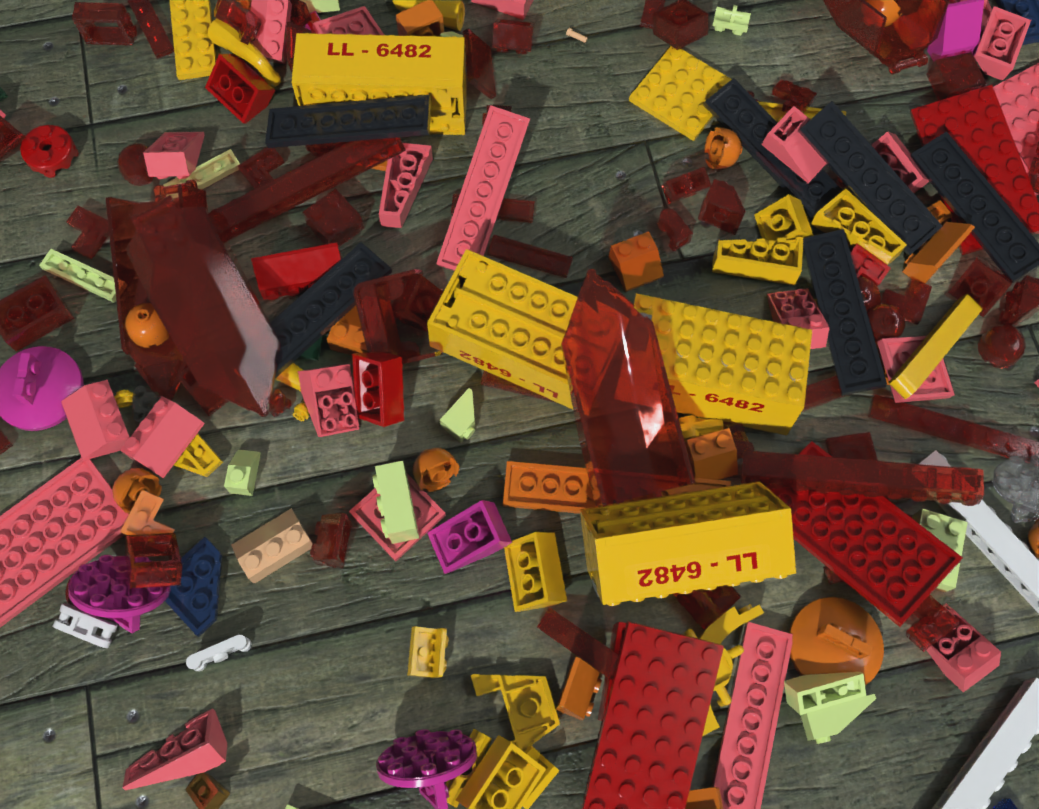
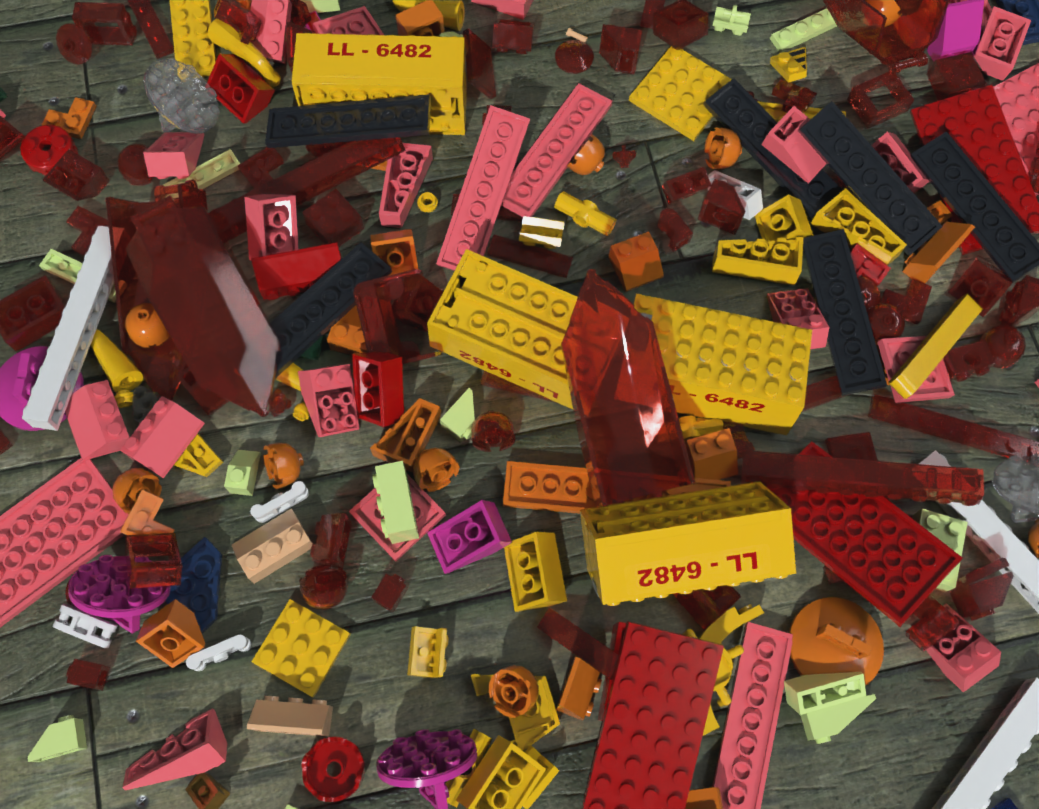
(60, 739): none -> yellowish green slope
(72, 336): none -> white brick
(74, 43): none -> clear red dish
(76, 120): none -> orange plate
(76, 177): none -> clear red slope
(87, 674): none -> clear red brick
(116, 365): none -> yellow animal
(172, 634): none -> orange slope
(180, 96): none -> clear bracket
(271, 224): none -> coral slope
(280, 502): none -> white plate
(282, 464): none -> orange cylinder
(291, 716): none -> light nougat slope
(301, 648): none -> yellow plate
(316, 764): none -> red plate
(324, 586): none -> clear red cylinder
(390, 592): none -> clear red brick
(396, 250): none -> orange slope
(408, 435): none -> orange wedge
(427, 197): none -> yellow plate
(492, 430): none -> clear red cylinder
(513, 690): none -> orange cylinder
(541, 231): none -> yellow bracket
(554, 150): none -> coral plate
(574, 56): none -> clear red dish
(585, 213): none -> yellow piece
(588, 157): none -> orange cylinder
(620, 47): none -> clear red slope
(624, 157): none -> clear red piece
(749, 195): none -> white slope
(791, 64): none -> yellow wing
(803, 30): none -> yellowish green plate
(865, 108): none -> clear red window
(978, 356): none -> clear red brick
(981, 573): none -> clear red tile
(982, 597): none -> clear red slope

